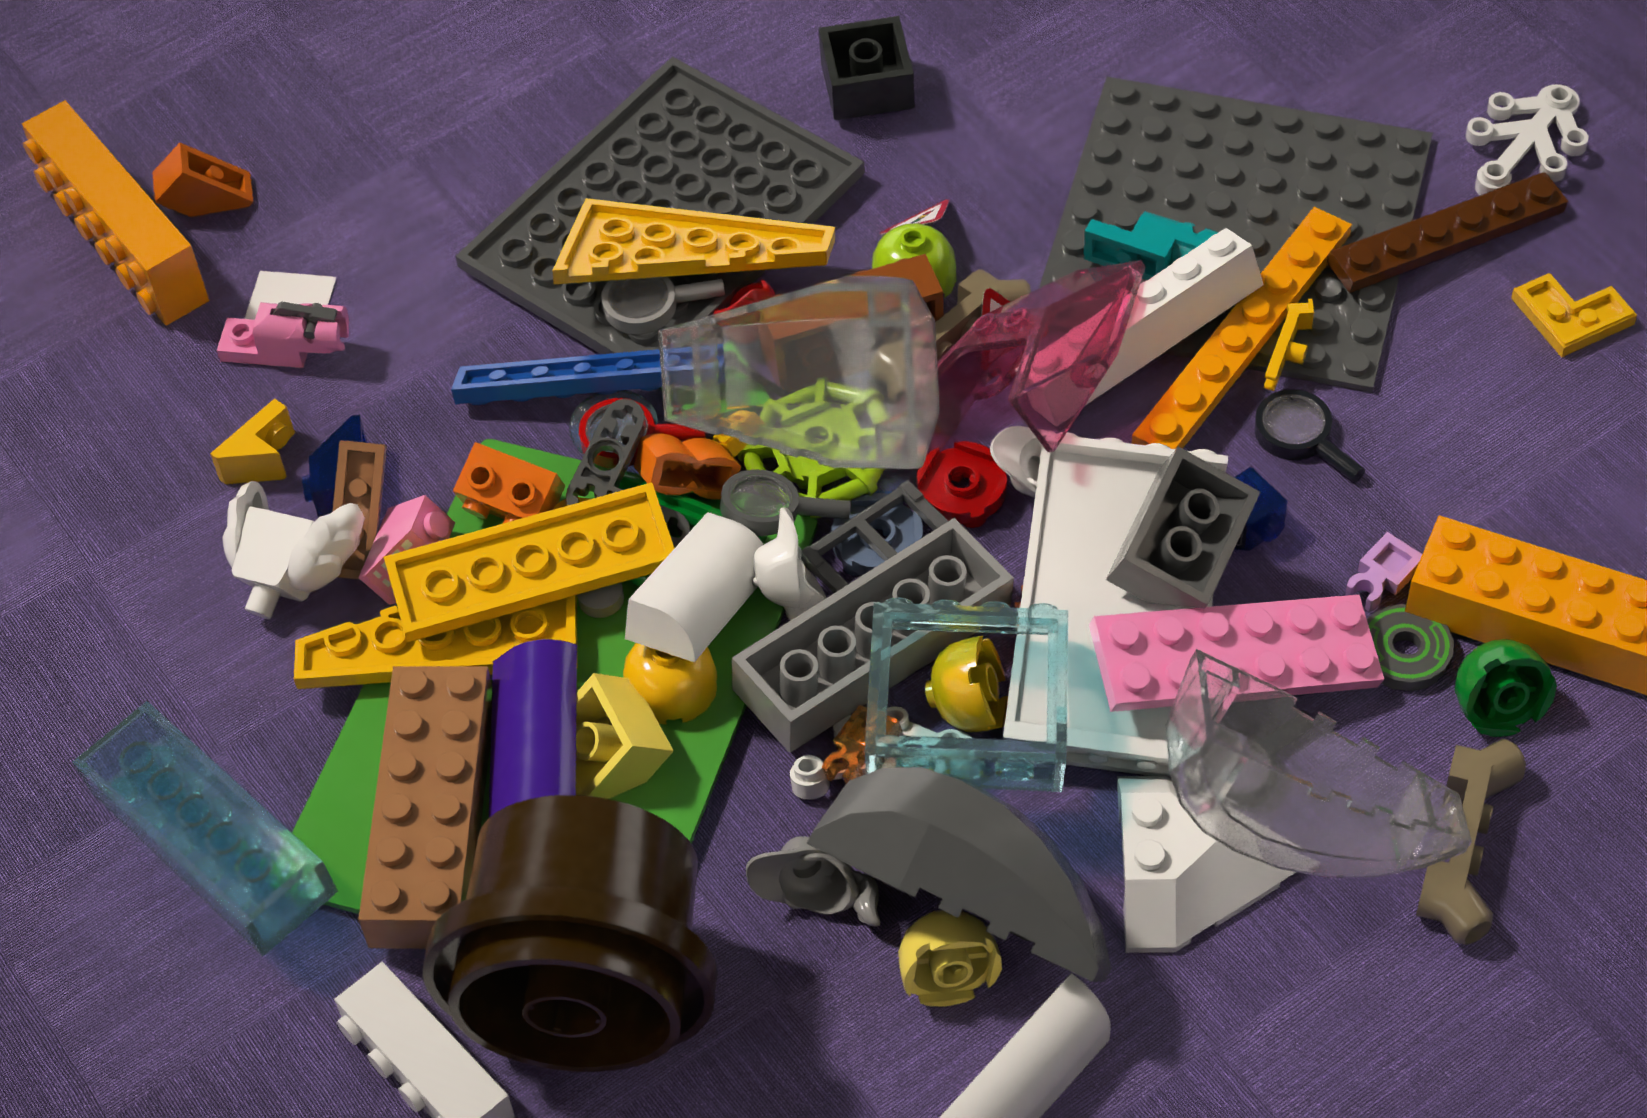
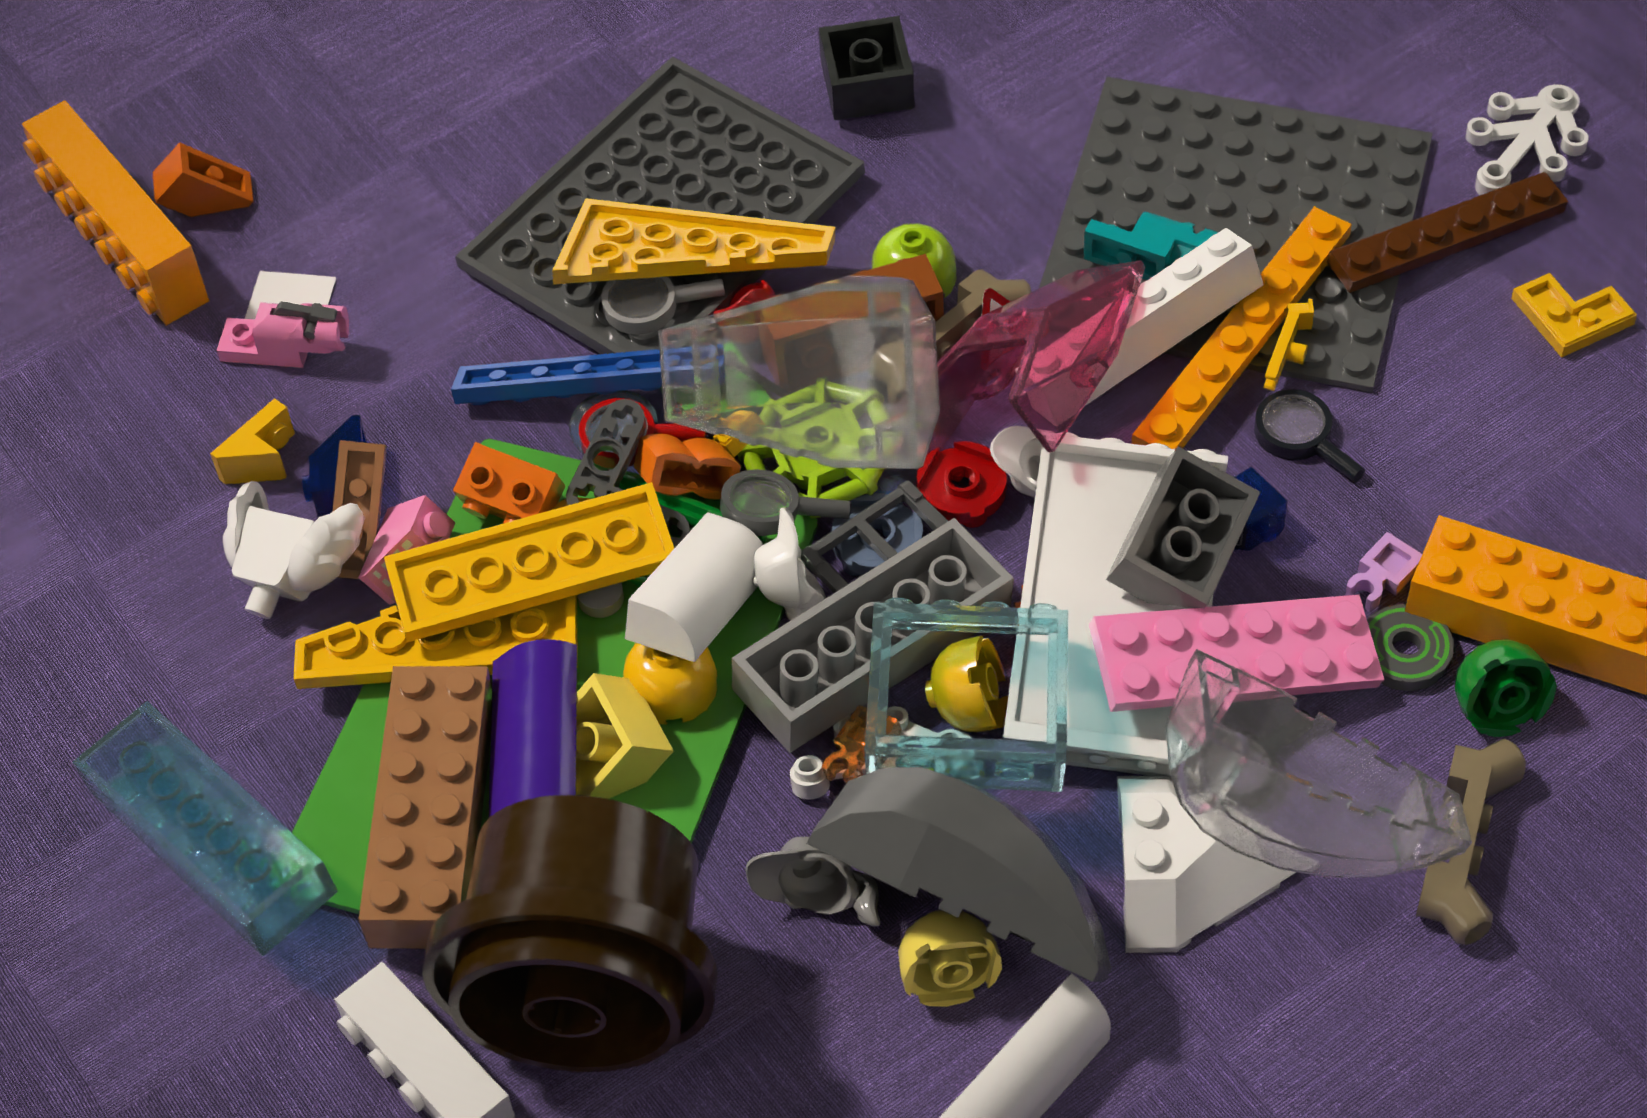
(929, 215): sticker -> none

